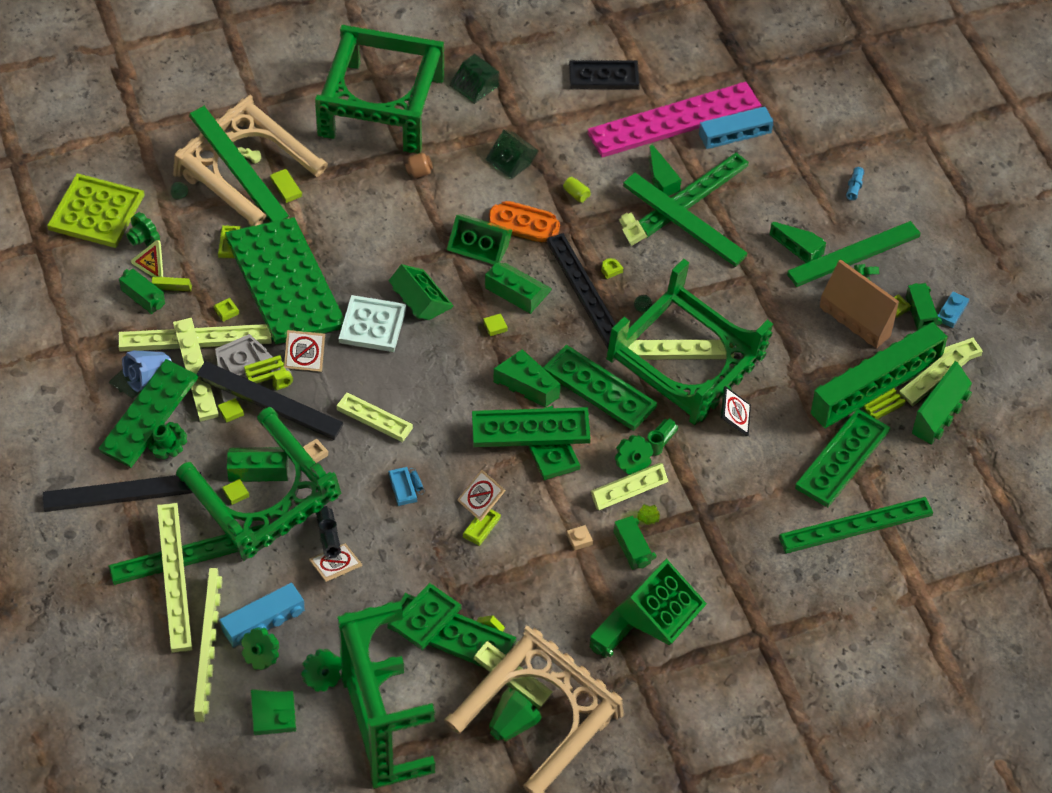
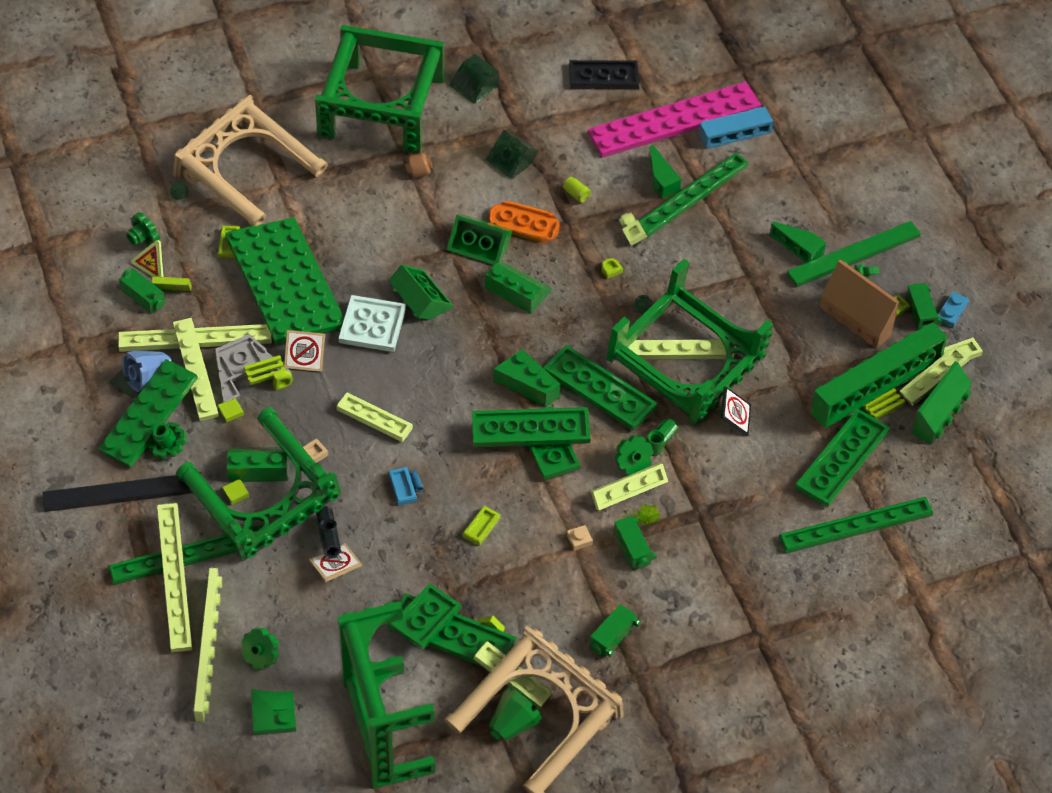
(96, 210): lime plate -> none
(226, 309): lime tile -> none
(238, 164): green tile -> none
(254, 156): yellowish green piece -> none
(263, 613): dark azure brick -> none
(267, 398): black tile -> none
(286, 185): lime tile -> none
(321, 670): green plant -> none
(481, 495): piece -> none
(495, 324): lime tile -> none
(582, 286): black tile -> none
(662, 604): green slope -> none
(685, 219): green tile -> none
(855, 183): dark azure pin -> none

